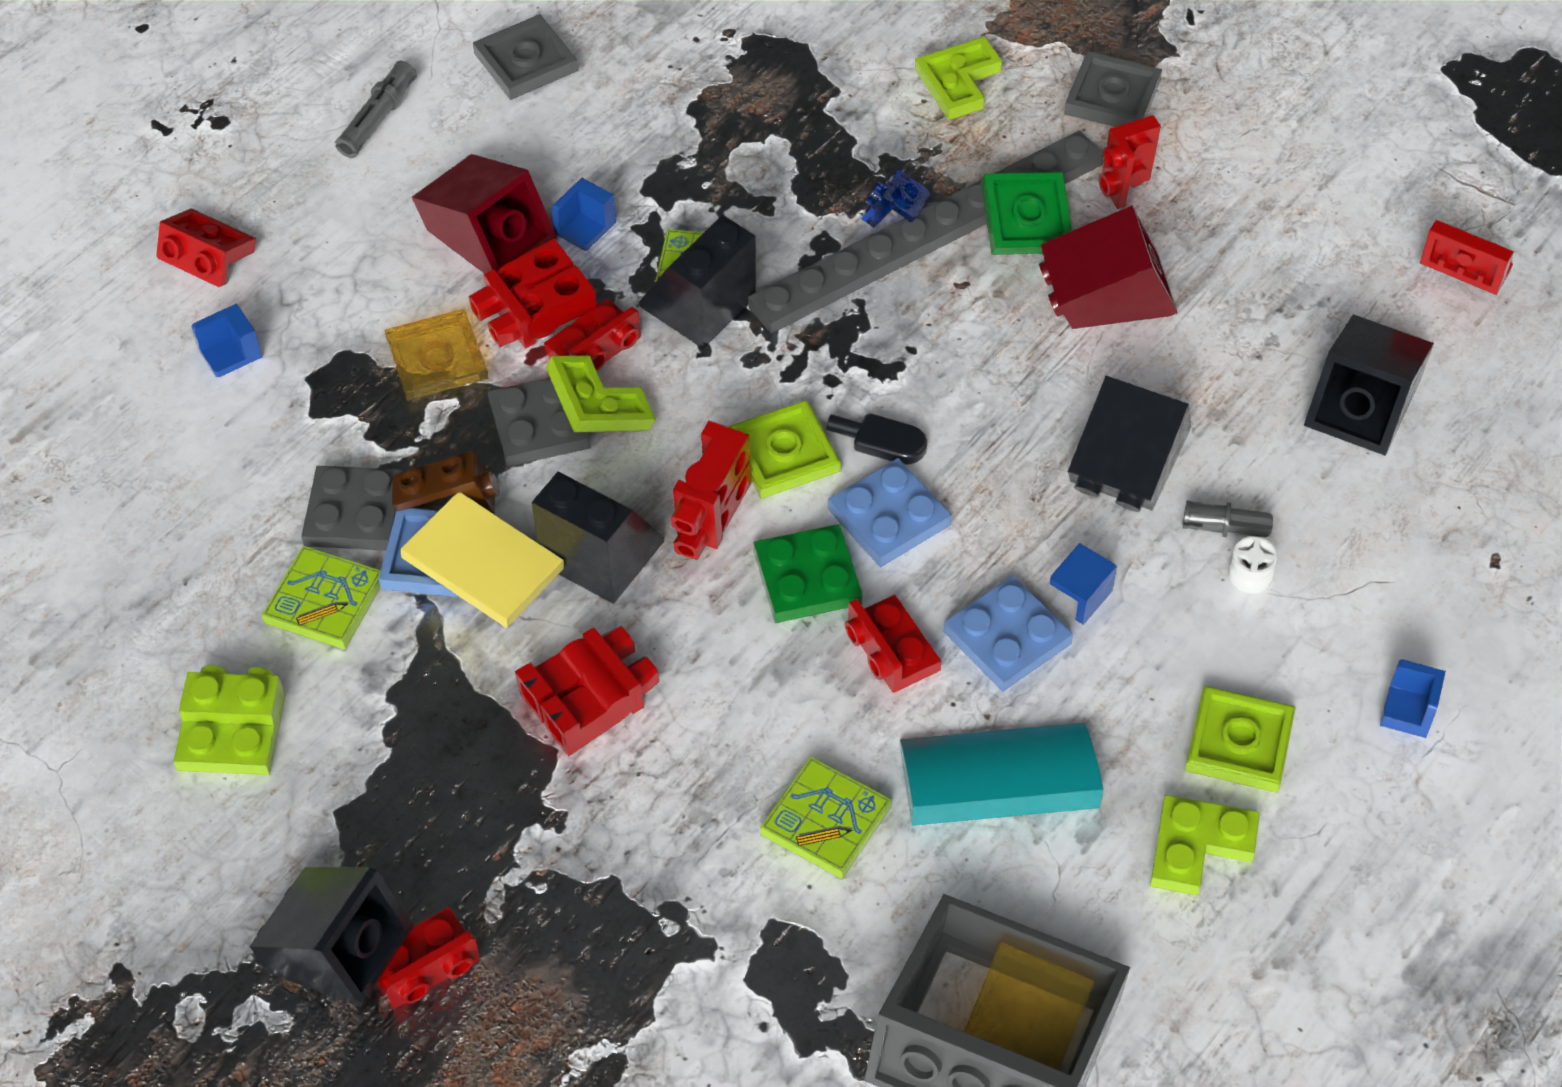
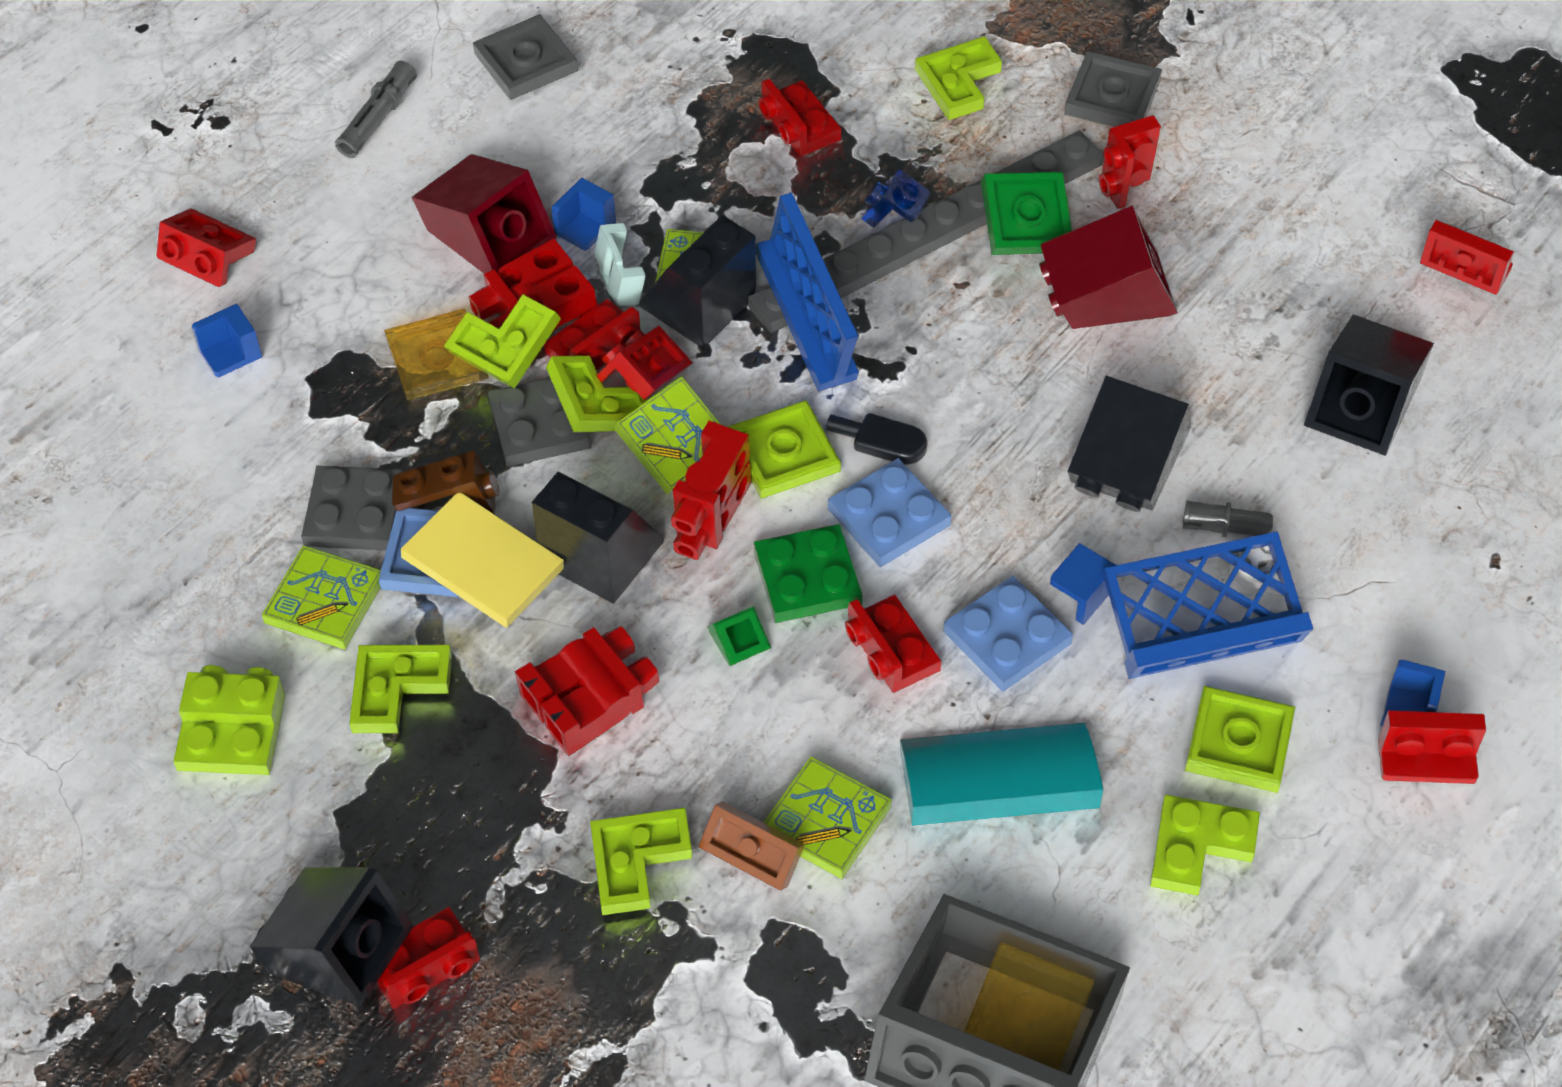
(389, 672): none -> lime plate
(507, 350): none -> lime plate
(624, 283): none -> light aqua piece
(627, 845): none -> lime plate
(646, 362): none -> red bracket
(667, 432): none -> lime tile
(739, 636): none -> green slope
(751, 845): none -> plate
(798, 117): none -> red bracket
(808, 298): none -> blue fence
(1210, 643): none -> blue fence
(1430, 746): none -> red bracket

